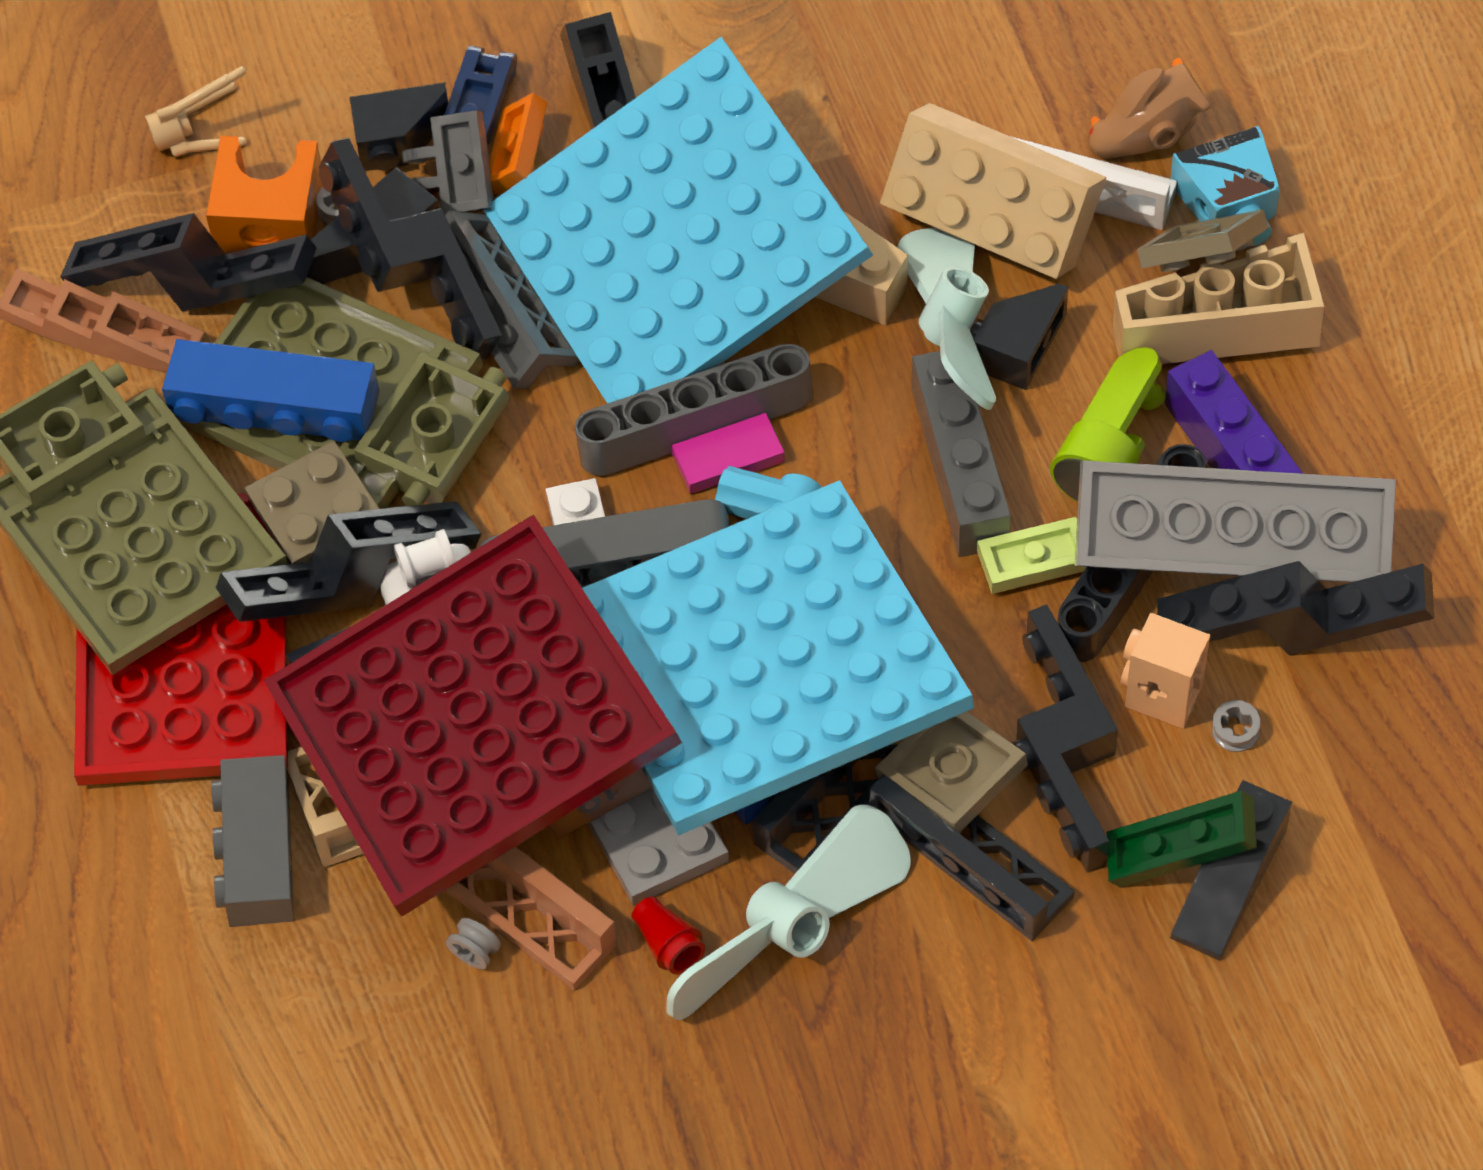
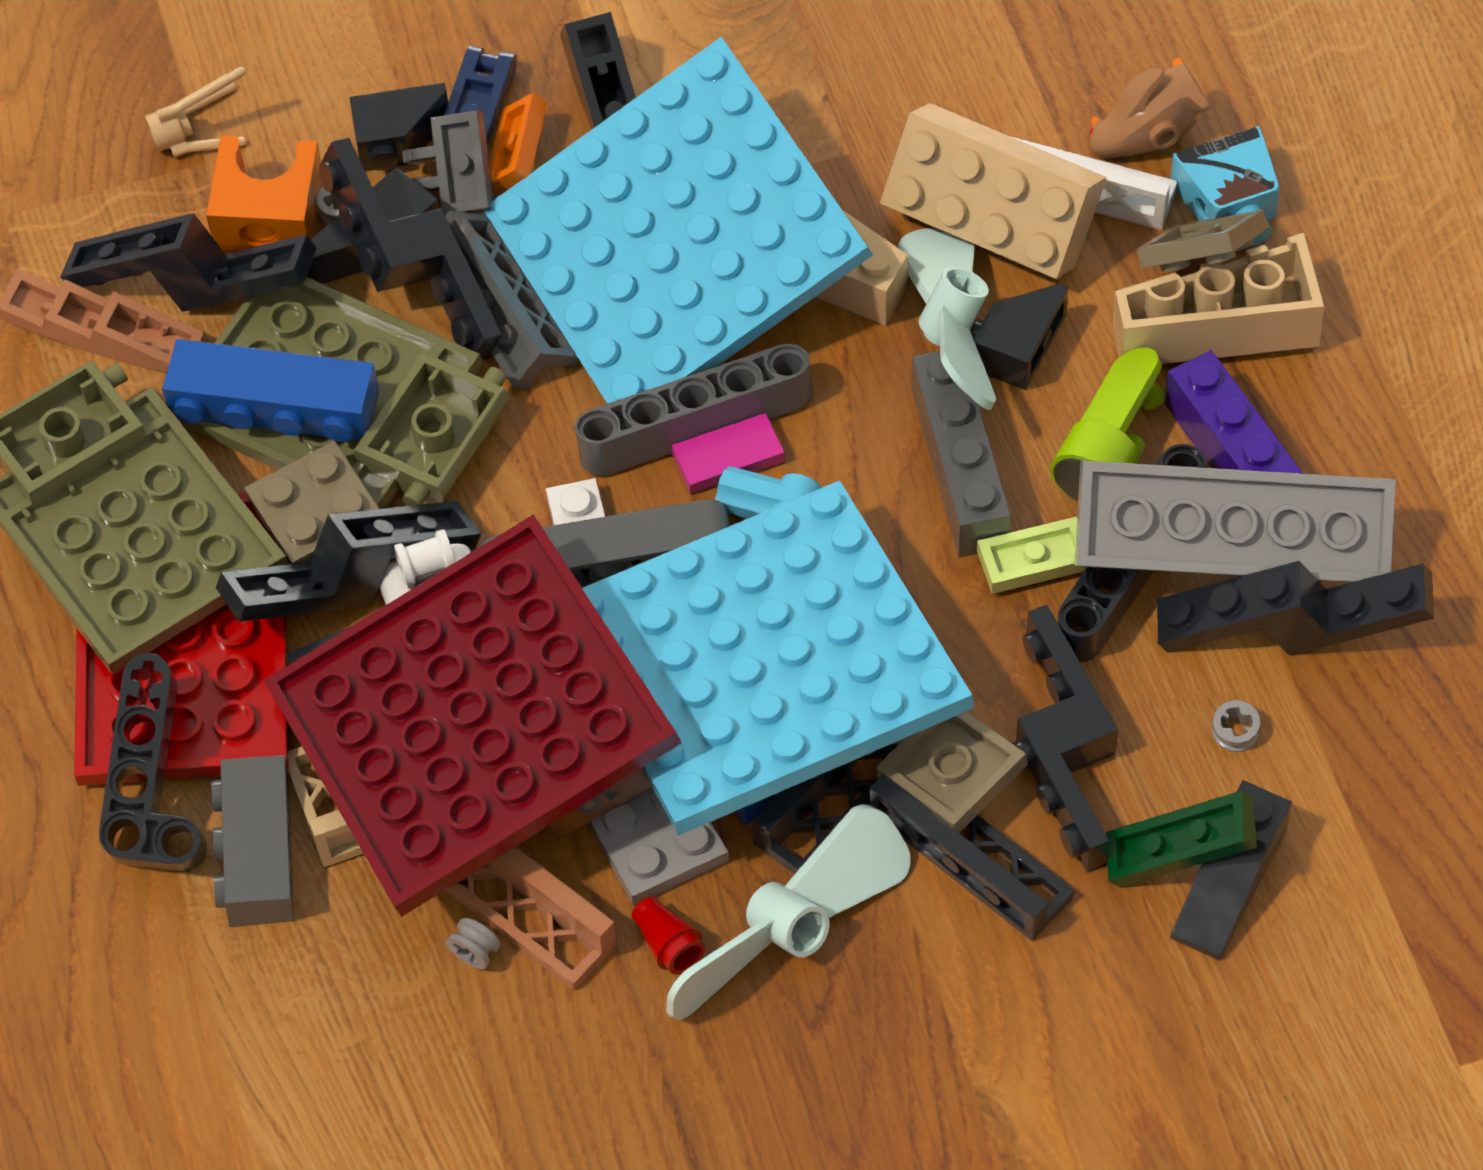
(148, 760): none -> black beam
(1164, 669): light nougat brick -> none

